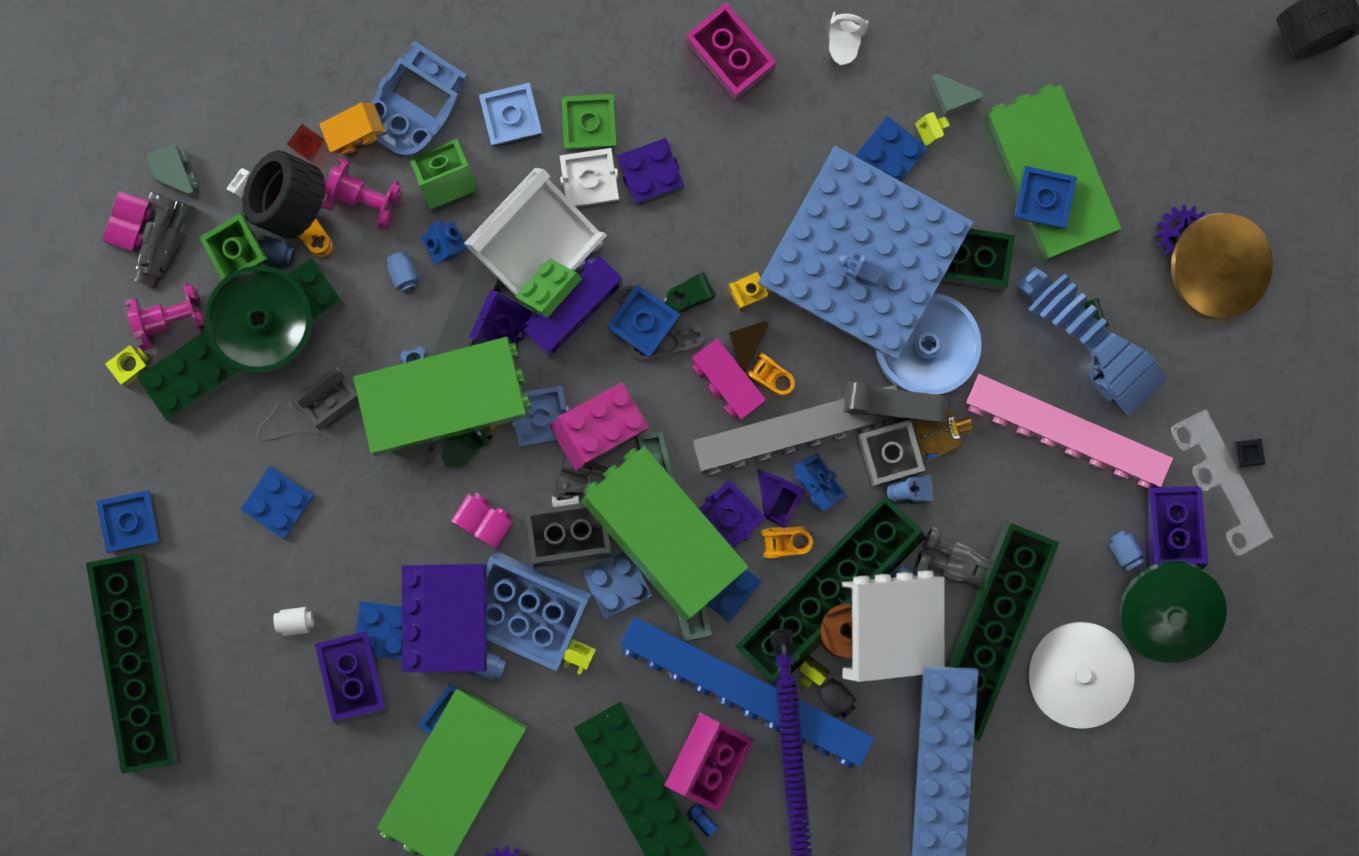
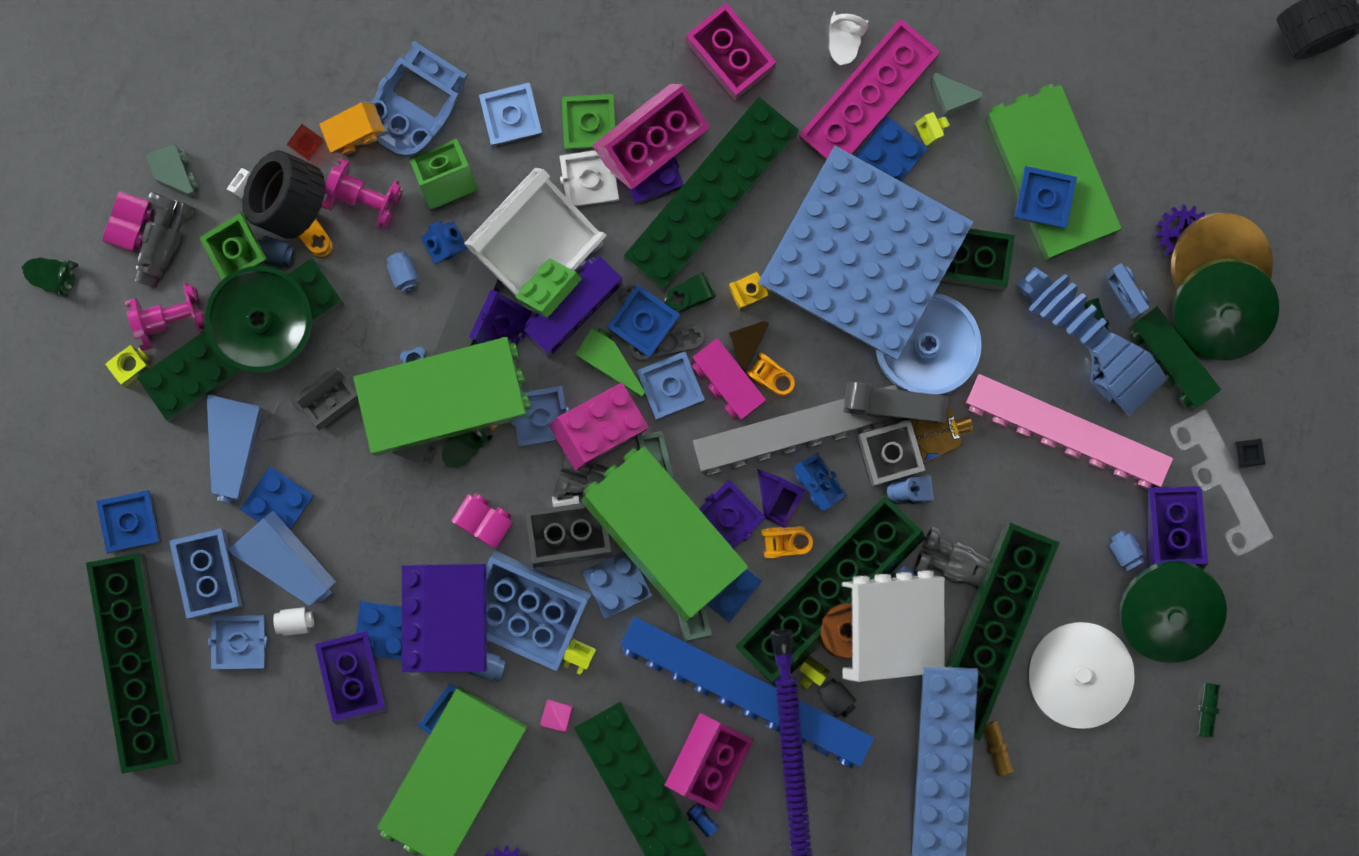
(50, 274): none -> dark green piece
(206, 574): none -> medium blue brick
(231, 445): none -> medium blue slope
(238, 642): none -> medium blue plate
(284, 560): none -> medium blue slope
(556, 715): none -> dark pink slope
(605, 357): none -> bright green slope
(651, 135): none -> dark pink slope
(670, 385): none -> medium blue plate
(711, 194): none -> dark green brick
(859, 268): medium blue piece -> none
(870, 91): none -> dark pink plate
(998, 748): none -> pearl gold pin
(1122, 283): none -> medium blue plate
(1175, 359): none -> dark green brick
(1208, 709): none -> dark green pin
(1226, 309): none -> dark green dish

